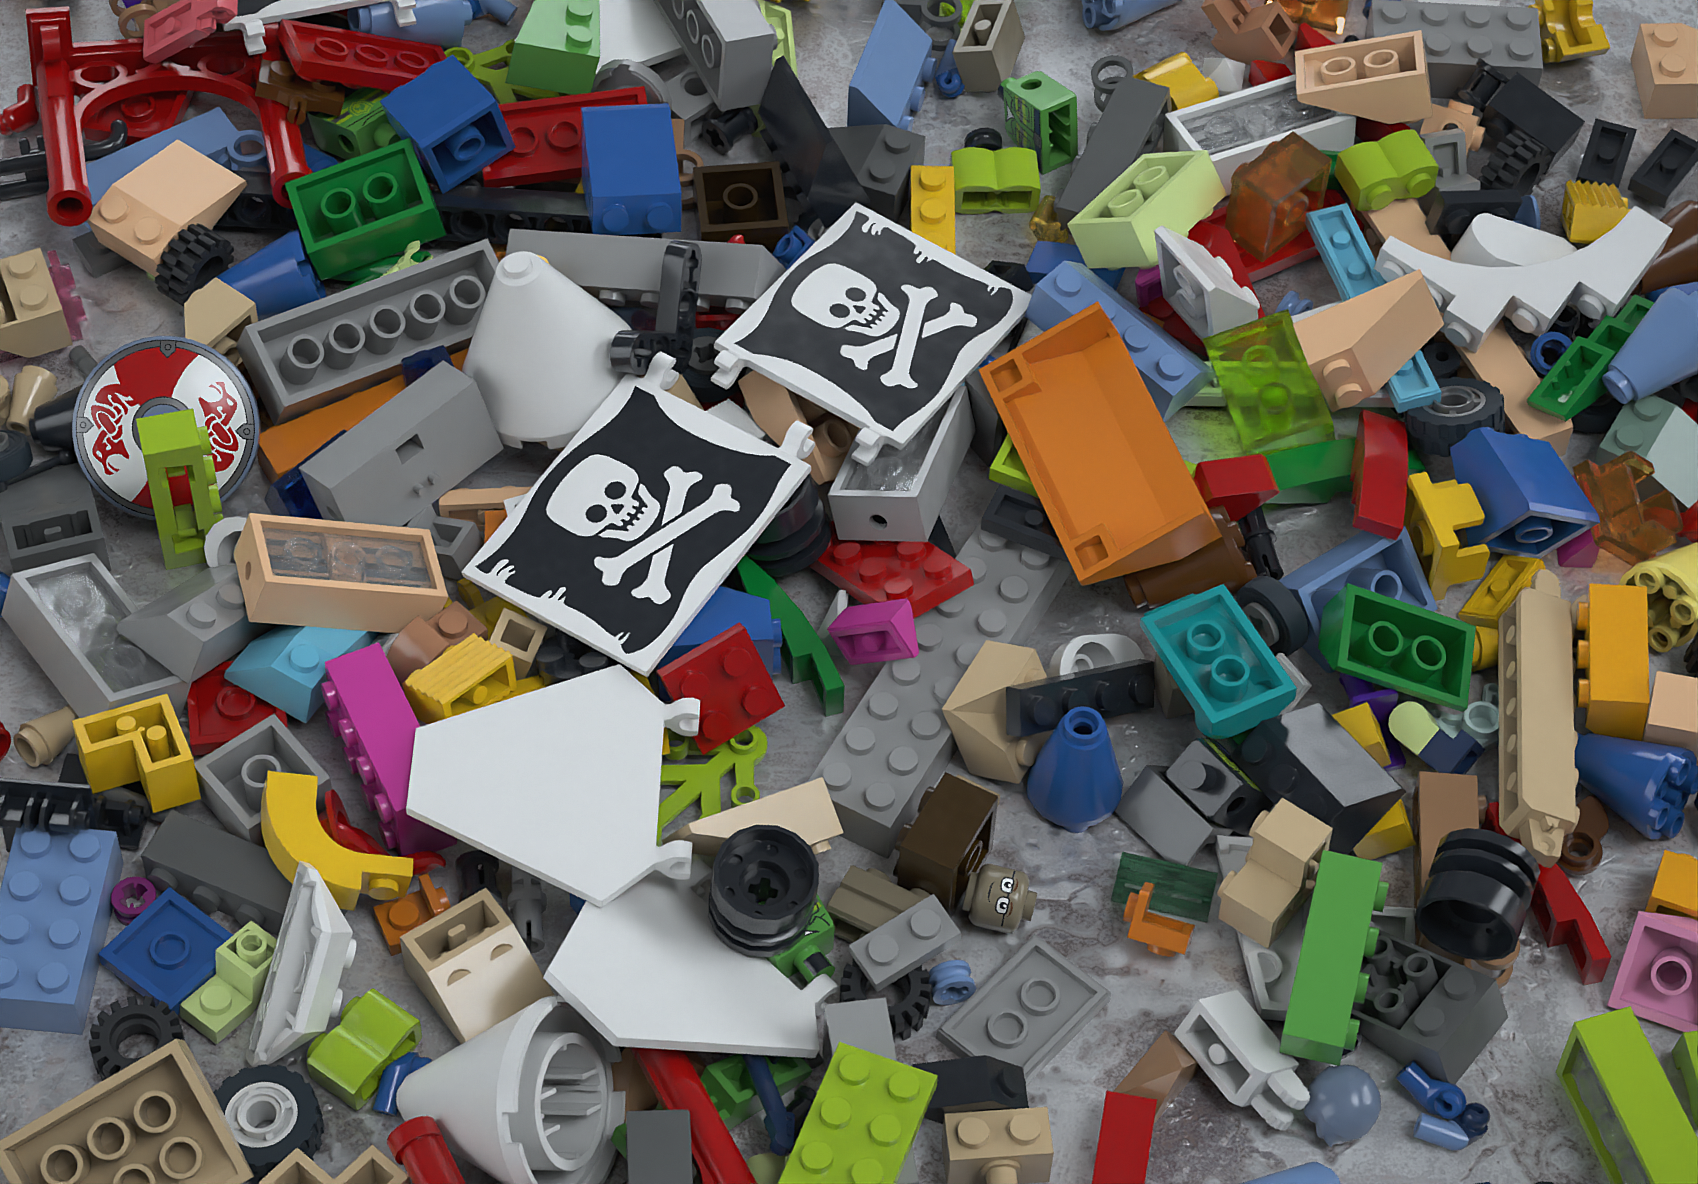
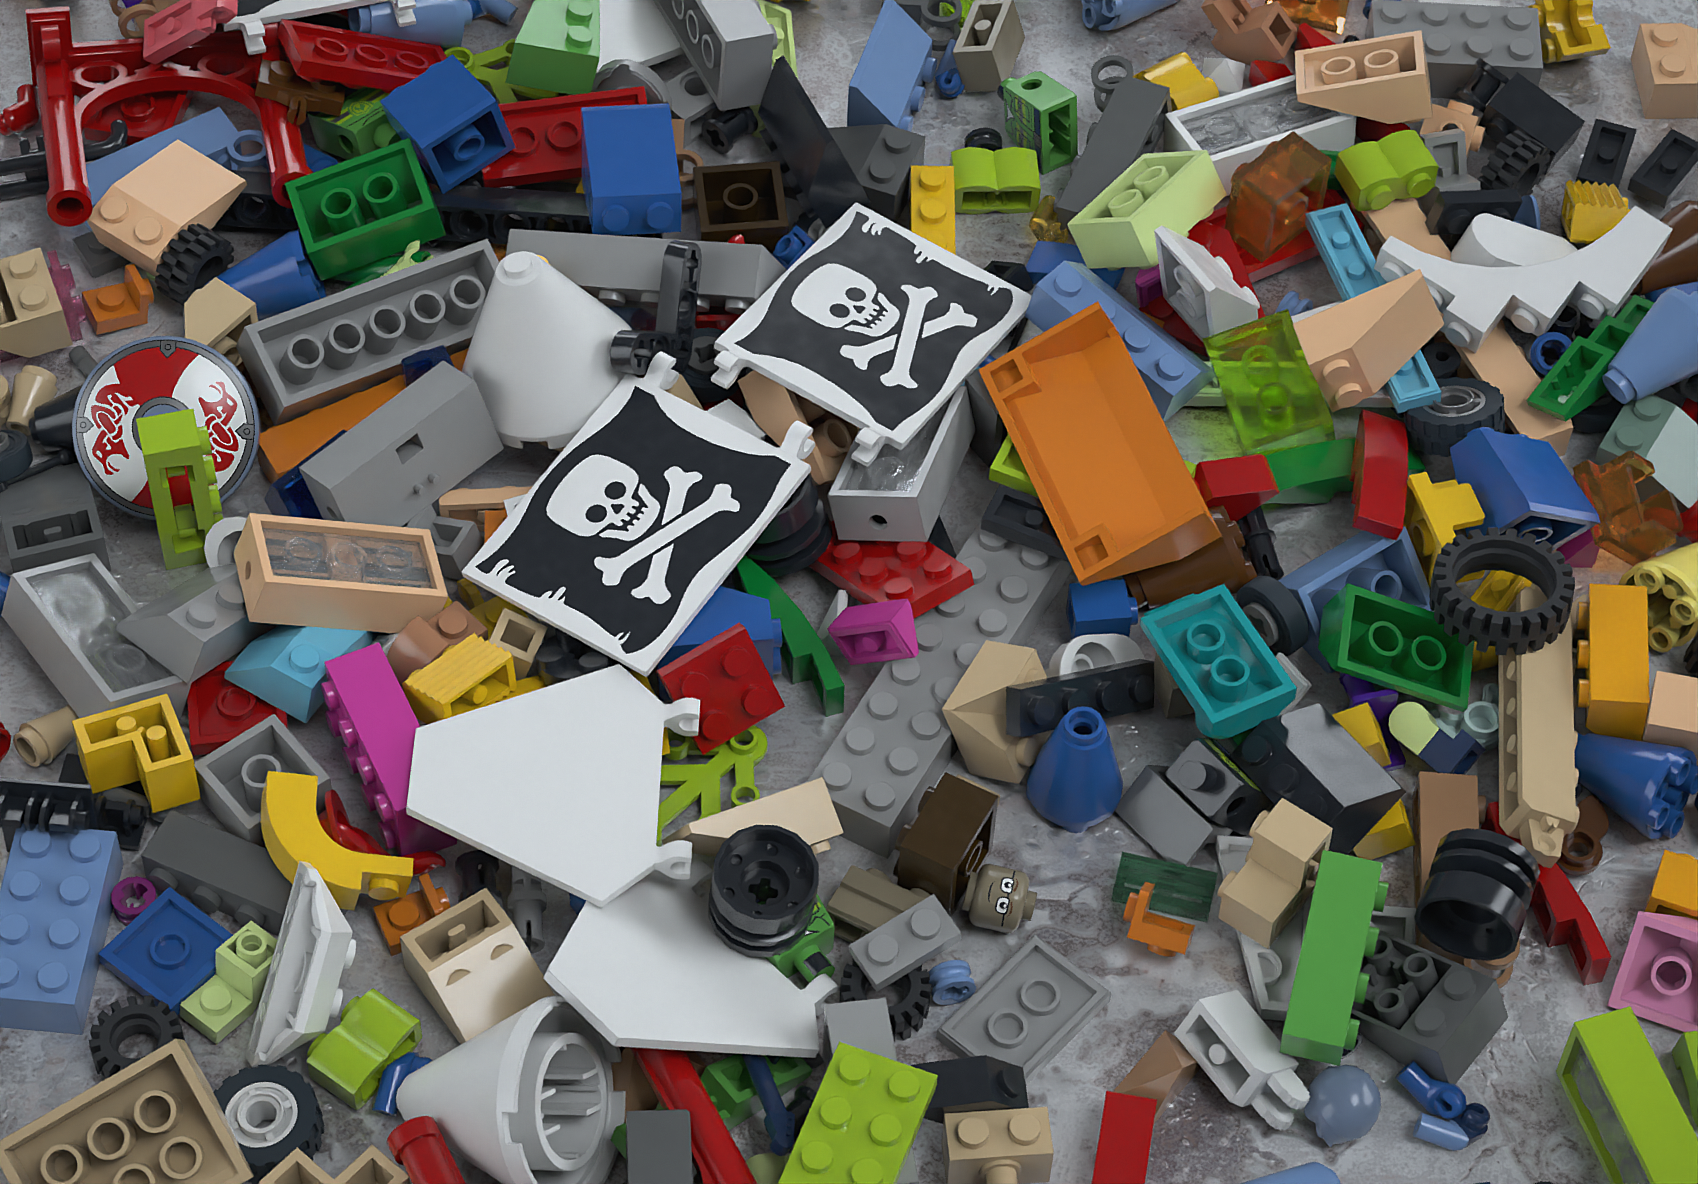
(119, 304): none -> orange bracket
(1100, 609): none -> blue brick
(1495, 627): none -> black tyre

